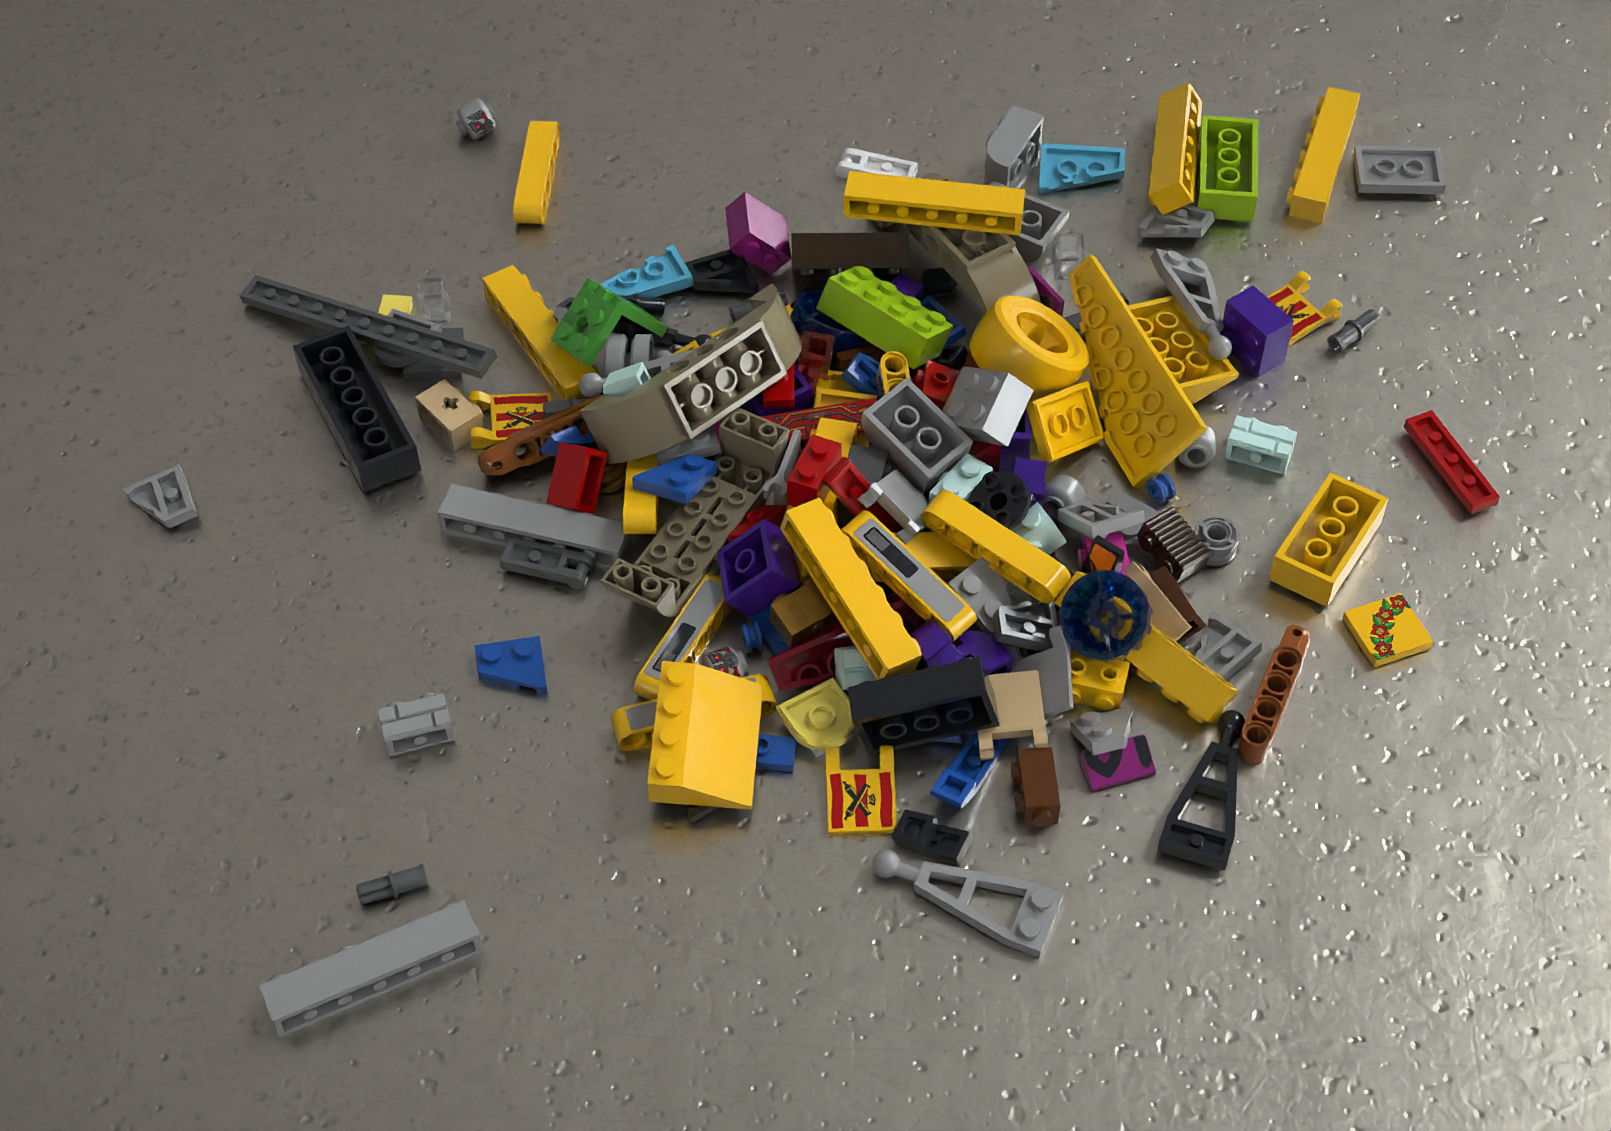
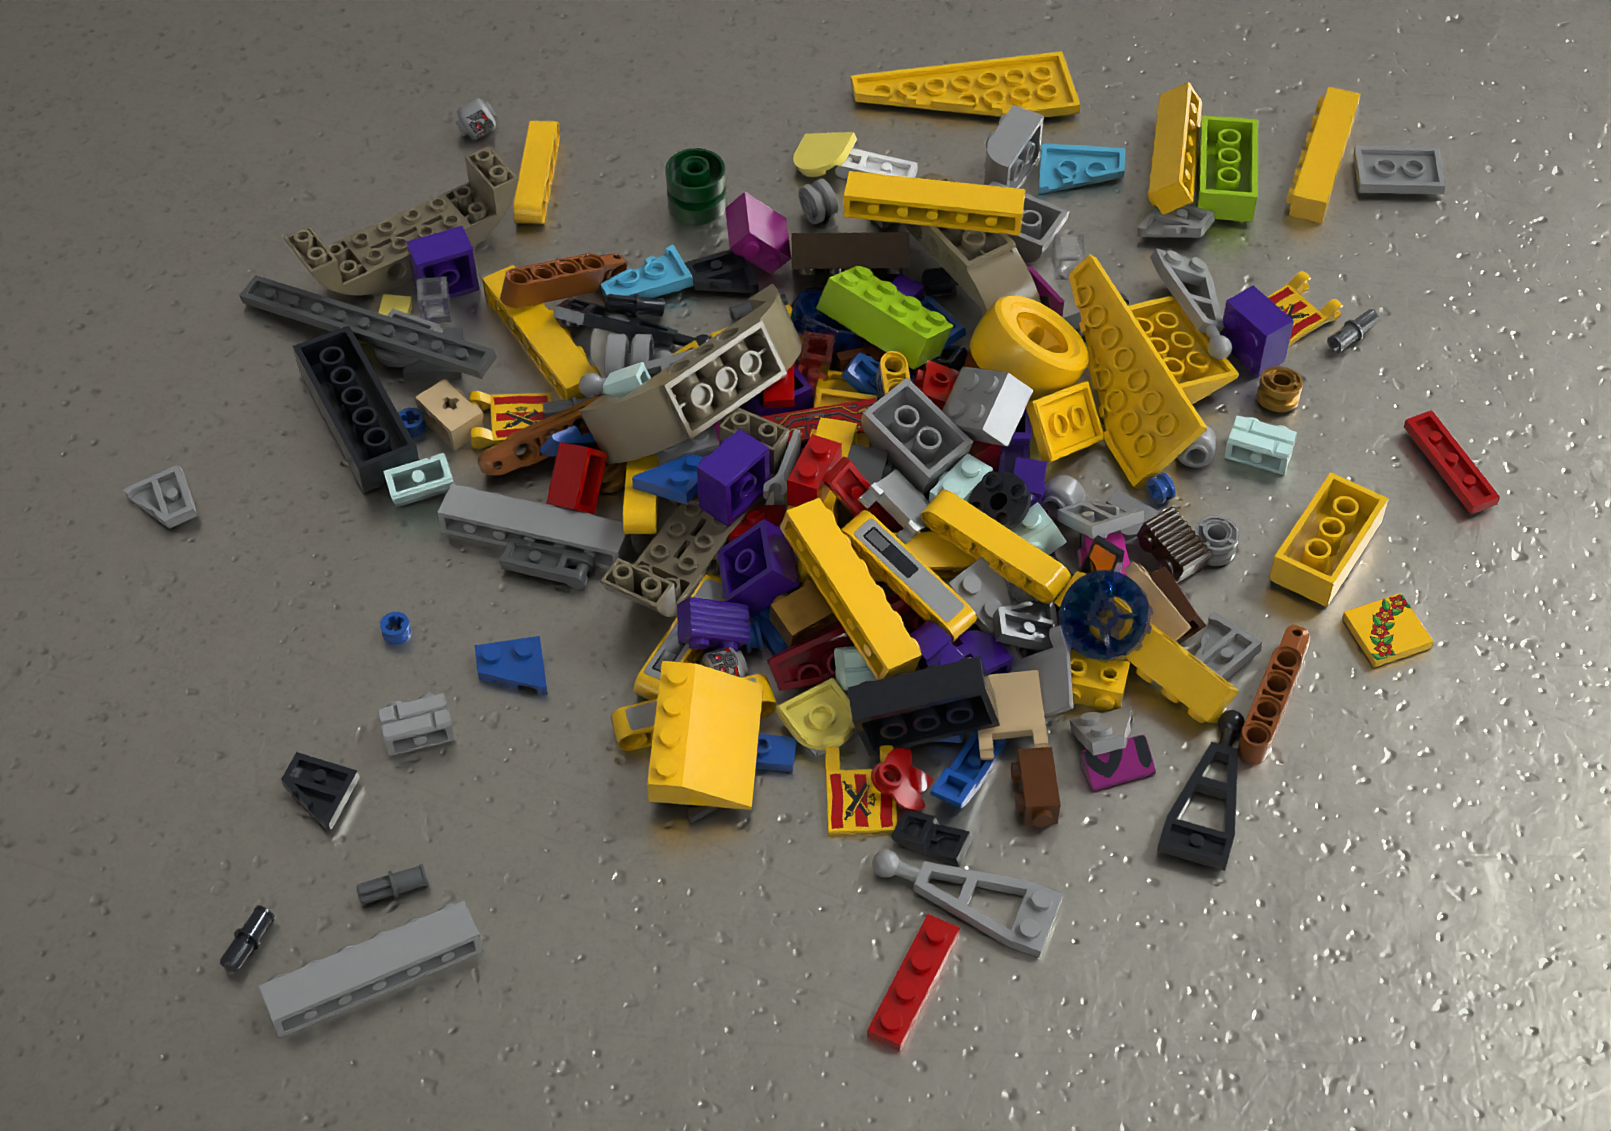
(247, 939): none -> black axle
(320, 786): none -> black wing
(378, 255): none -> dark tan slope
(392, 636): none -> blue bush
(415, 415): none -> blue bush
(419, 480): none -> light aqua brick
(445, 255): none -> dark purple brick
(559, 278): none -> dark orange piece
(601, 311): bright green bracket -> none
(696, 186): none -> dark green wheel
(712, 624): none -> dark purple brick
(732, 477): none -> dark purple brick
(818, 201): none -> light grey wheel
(822, 151): none -> light yellow tile
(904, 781): none -> red plate
(913, 982): none -> red plate
(977, 87): none -> yellow wing
(1279, 389): none -> pearl gold wheel

